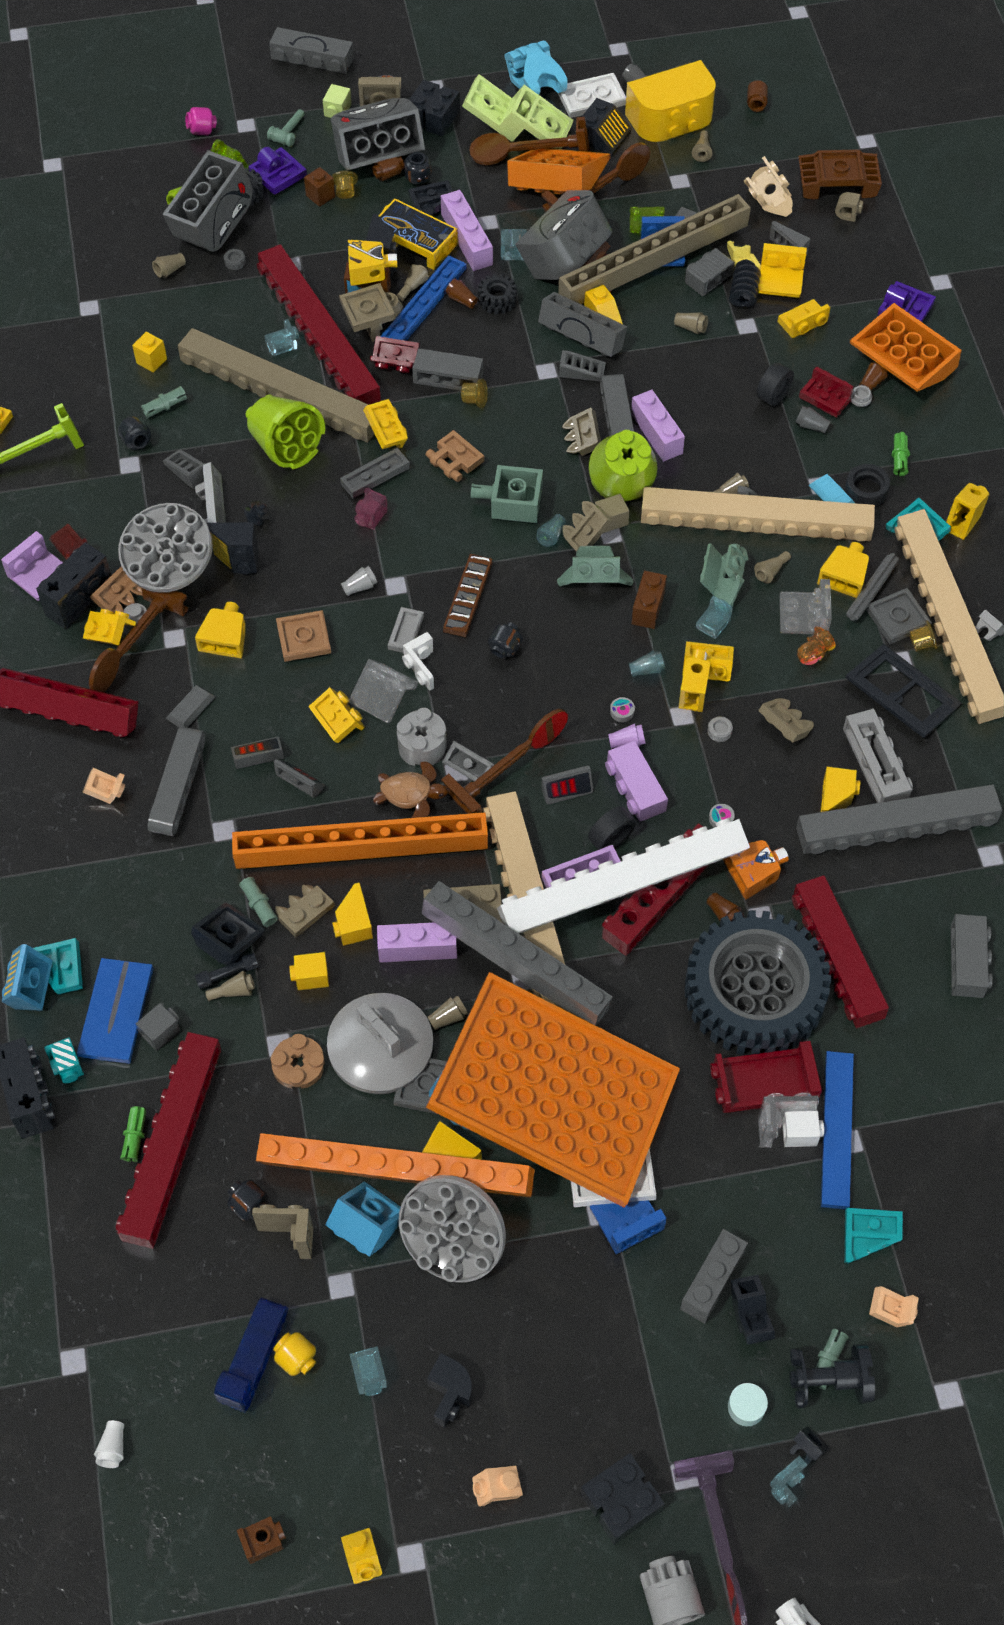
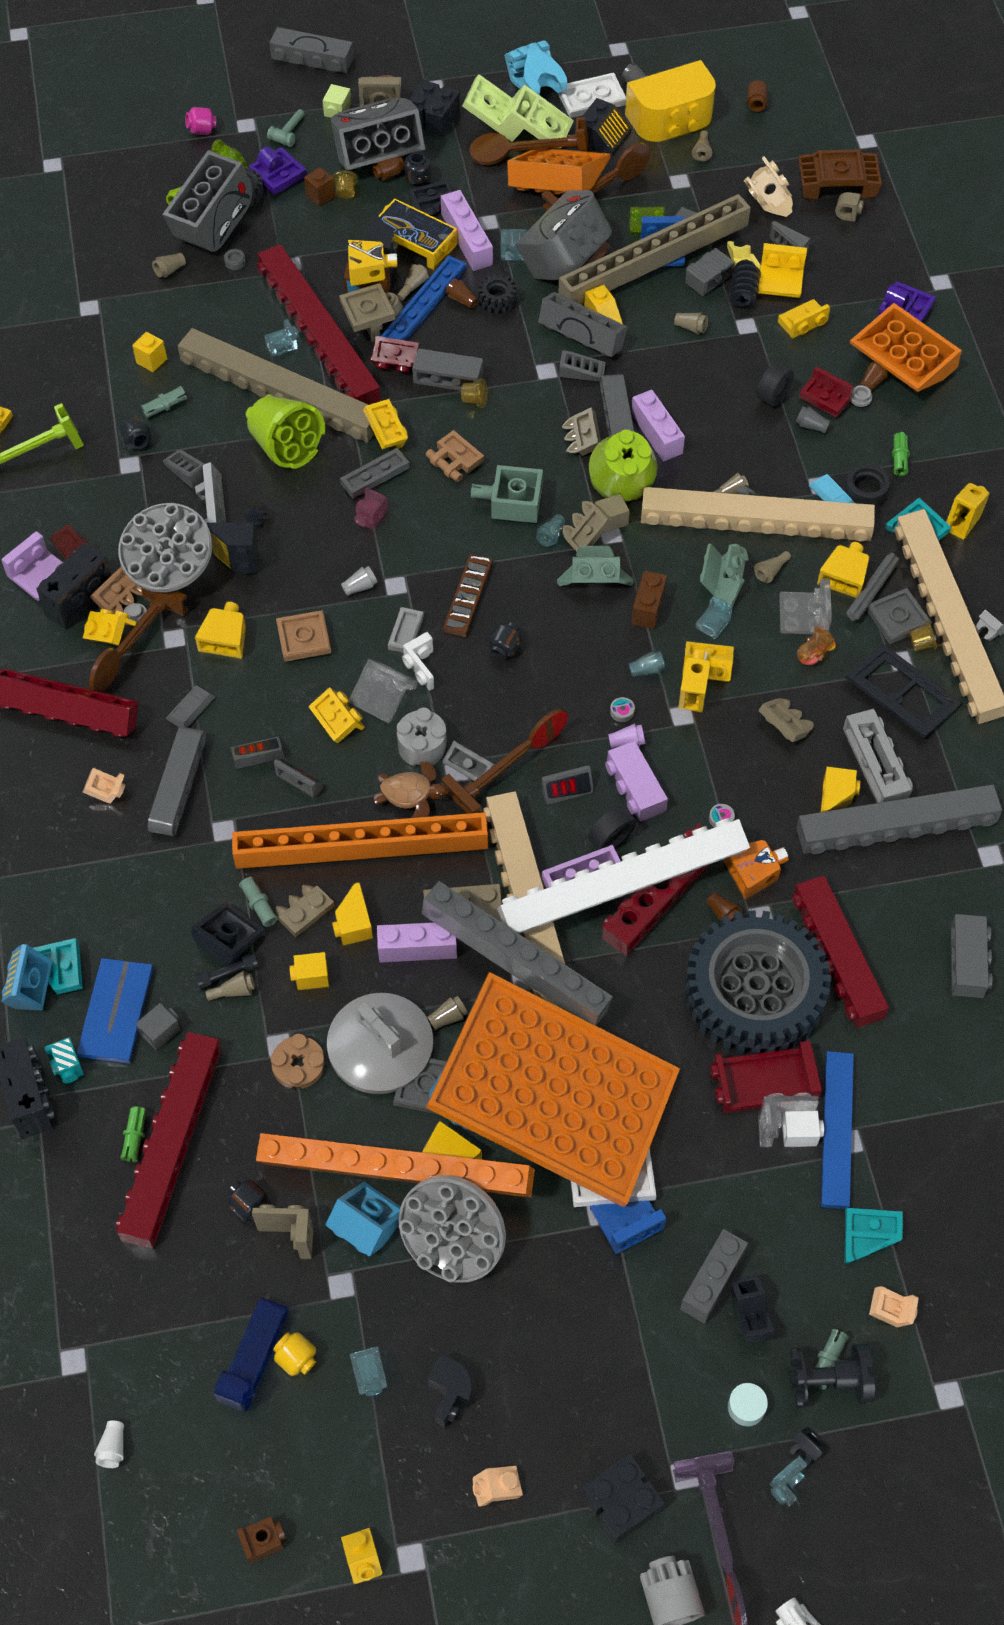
(720, 729): light grey tile -> none

